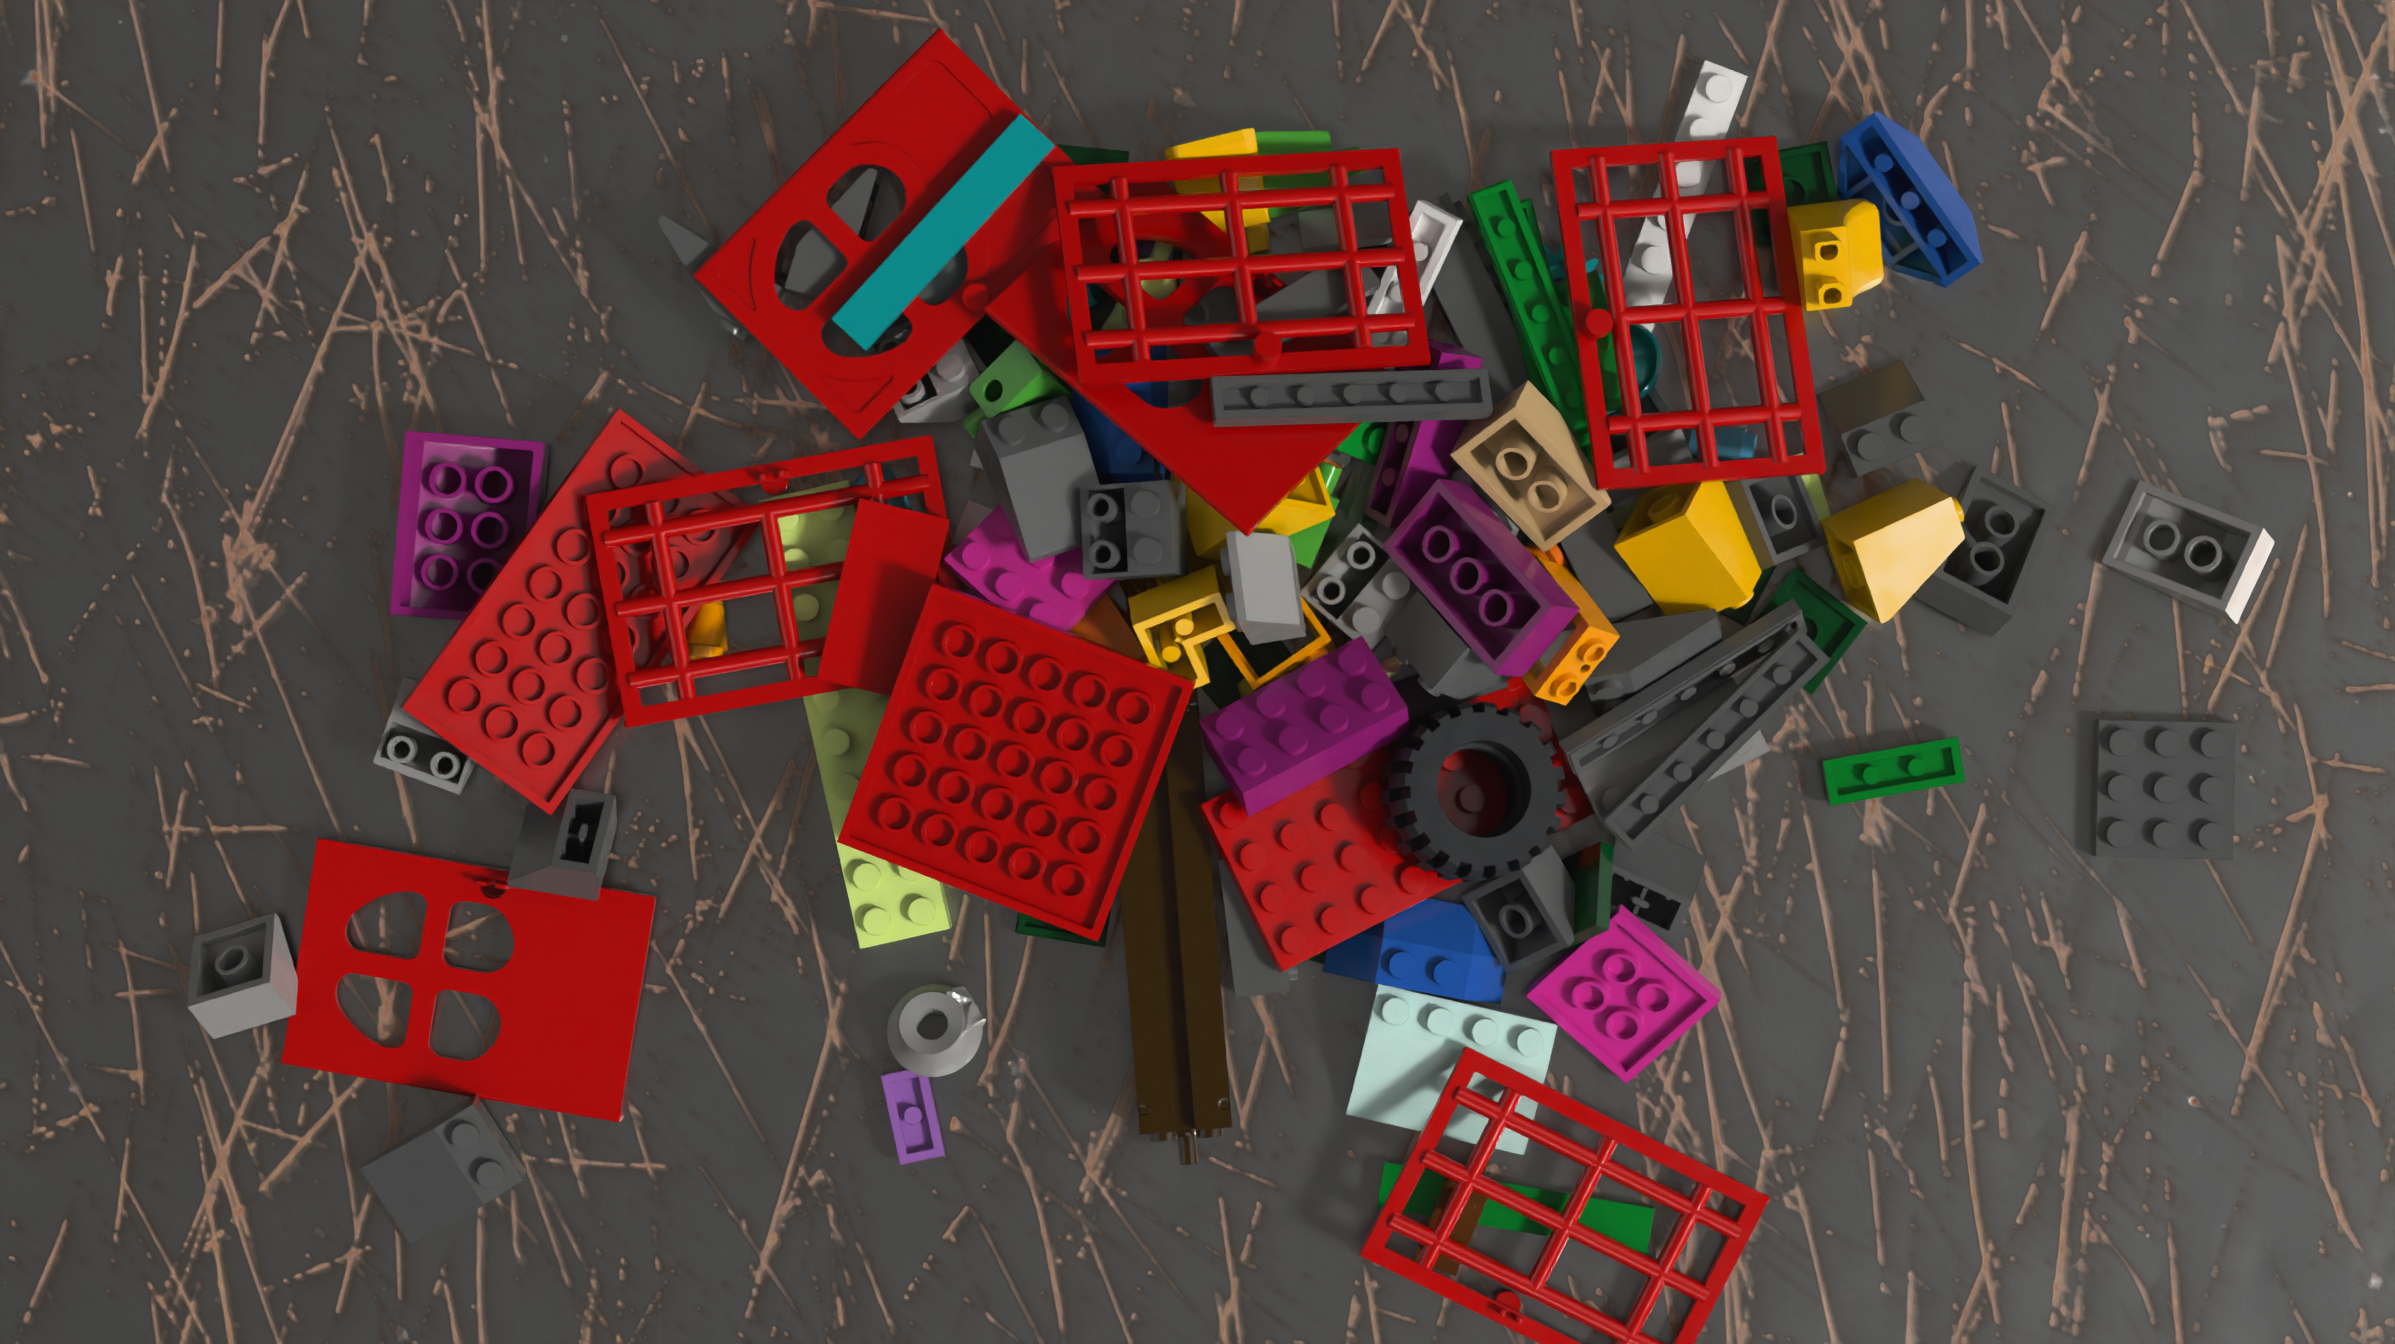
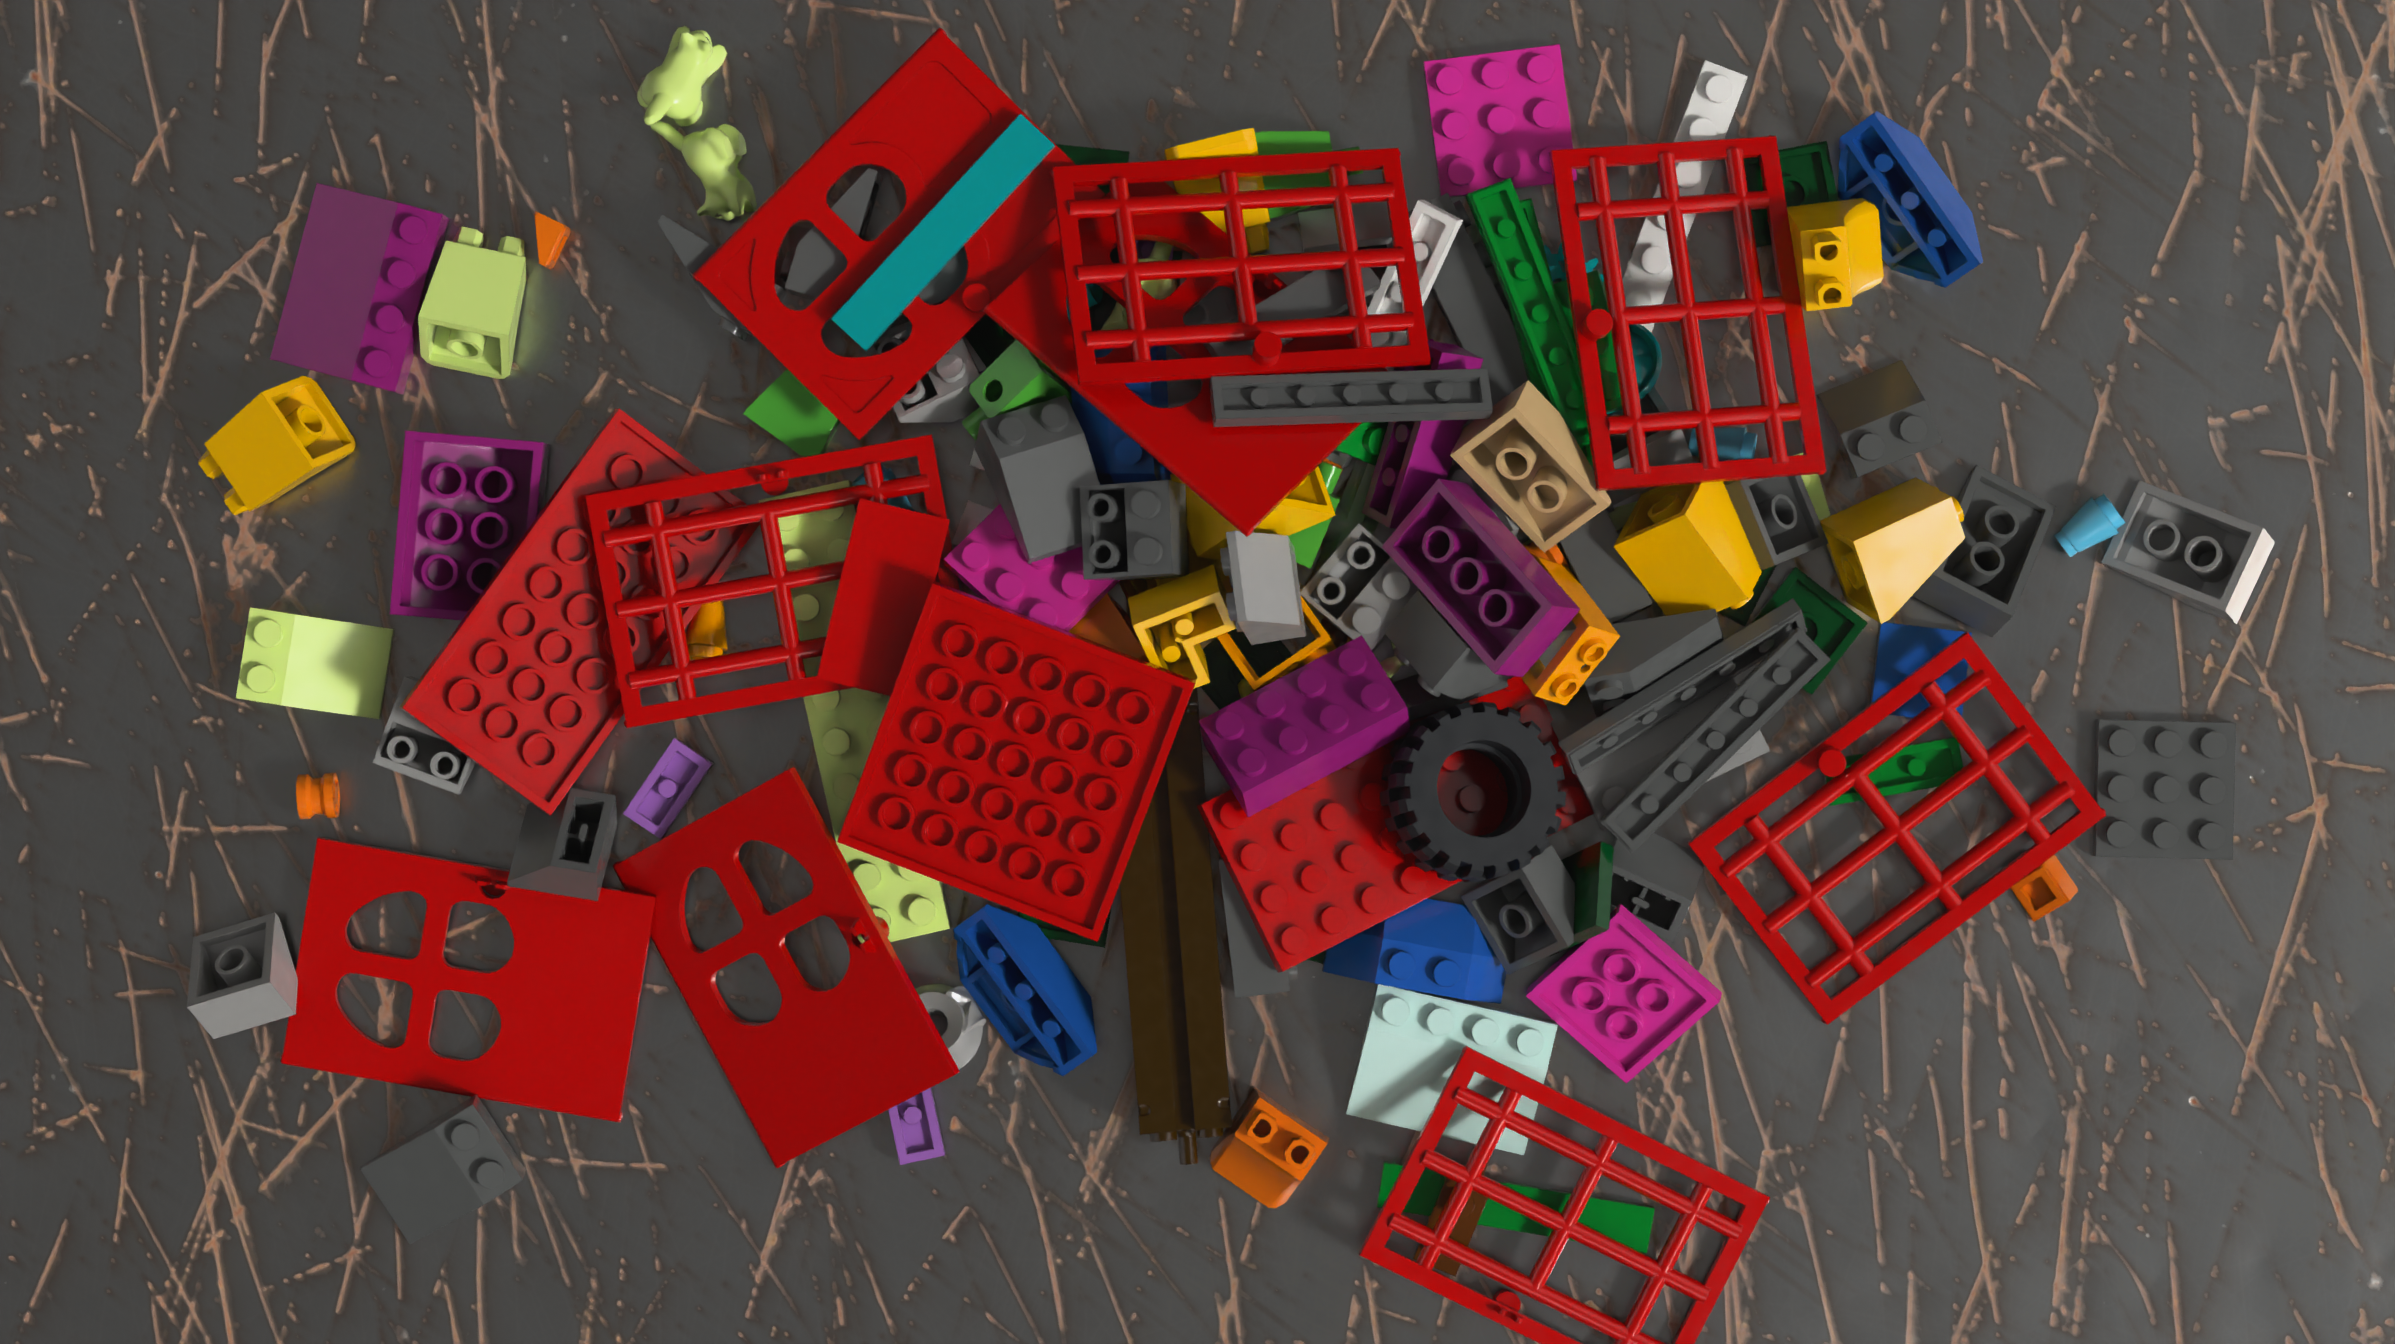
(276, 444): none -> yellow hips
(314, 663): none -> yellowish green slope
(318, 795): none -> orange wheel
(359, 288): none -> magenta slope
(474, 305): none -> yellowish green hips
(550, 239): none -> orange slope
(668, 788): none -> medium lavender plate
(677, 84): none -> yellowish green animal
(715, 160): none -> yellowish green animal
(794, 416): none -> bright green torso
(827, 1052): none -> red door
(1025, 989): none -> blue wedge
(1267, 1150): none -> orange hips
(1497, 118): none -> dark pink plate
(1832, 763): none -> red door
(1902, 651): none -> blue tile
(2045, 889): none -> orange slope
(2090, 525): none -> medium azure cone

